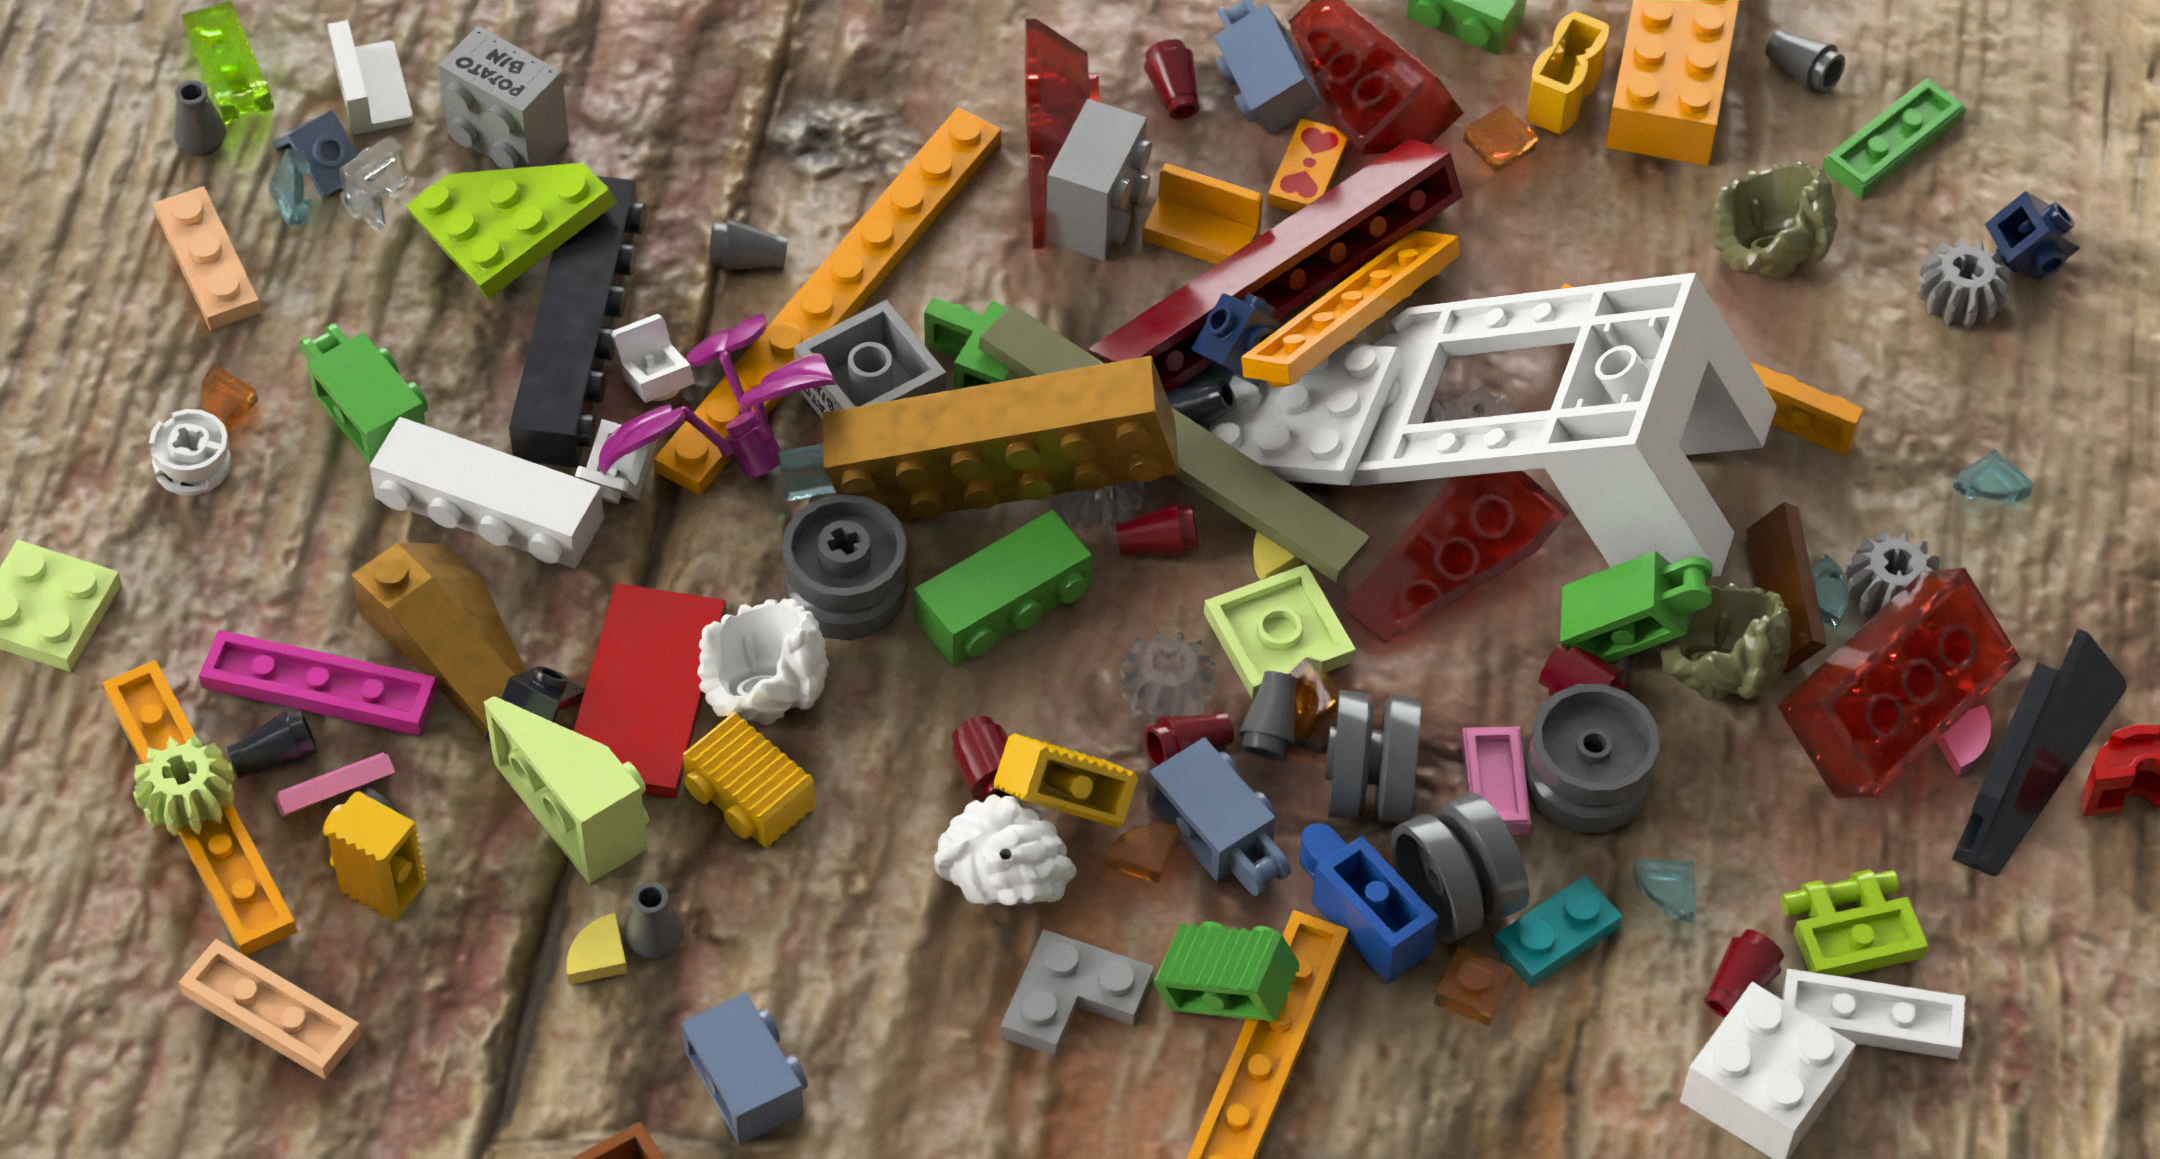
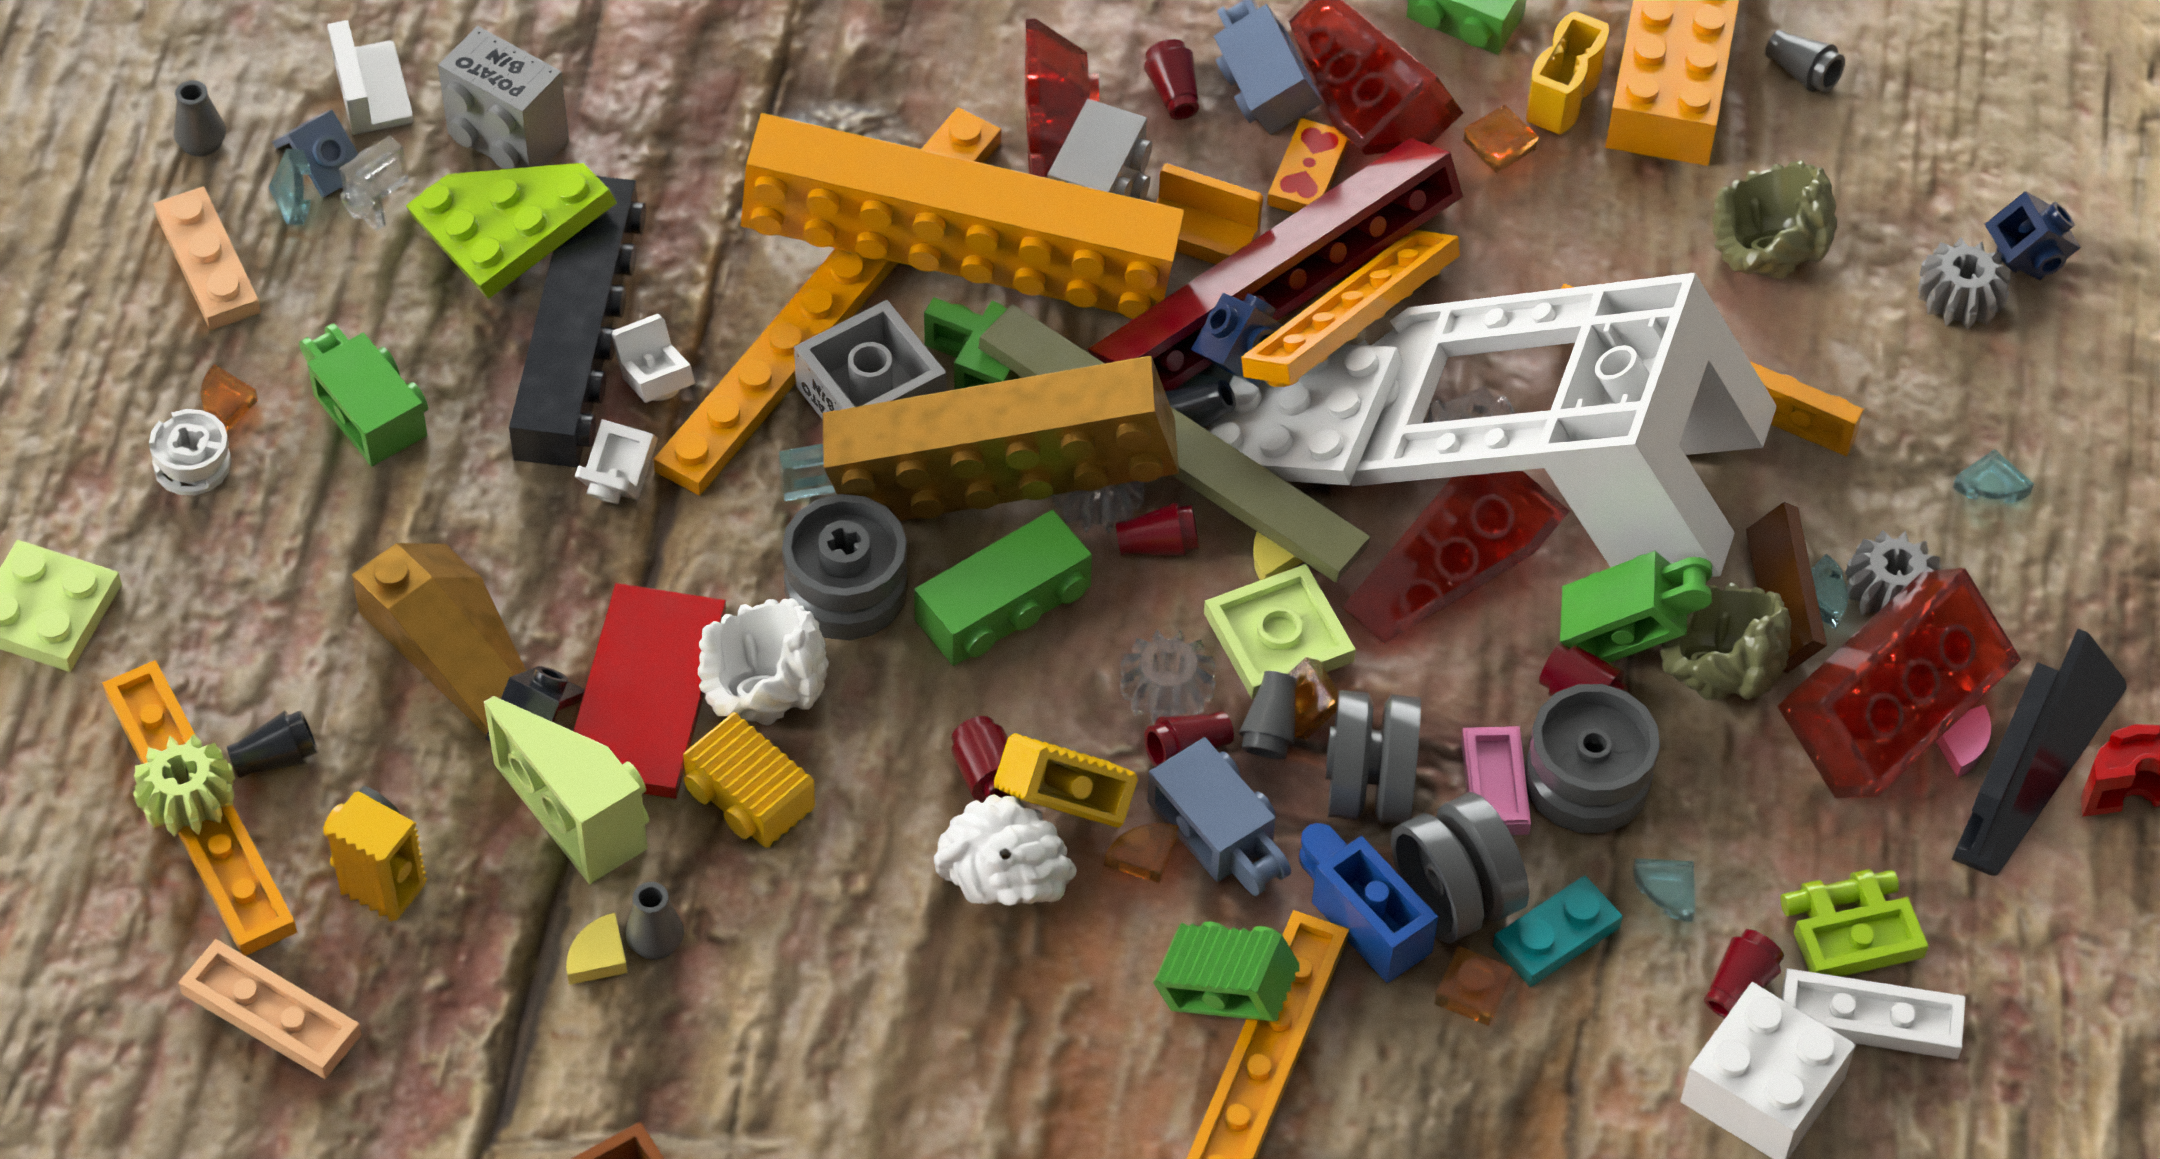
(227, 61): clear neon green plate -> none
(319, 682): dark pink plate -> none
(334, 784): bright pink tile -> none
(487, 493): white brick -> none
(744, 1067): sand blue brick -> none
(745, 247): dark grey cone -> none
(748, 434): magenta plant -> none
(958, 217): none -> light orange brick
(1067, 977): light grey plate -> none
(1893, 138): bright green tile -> none

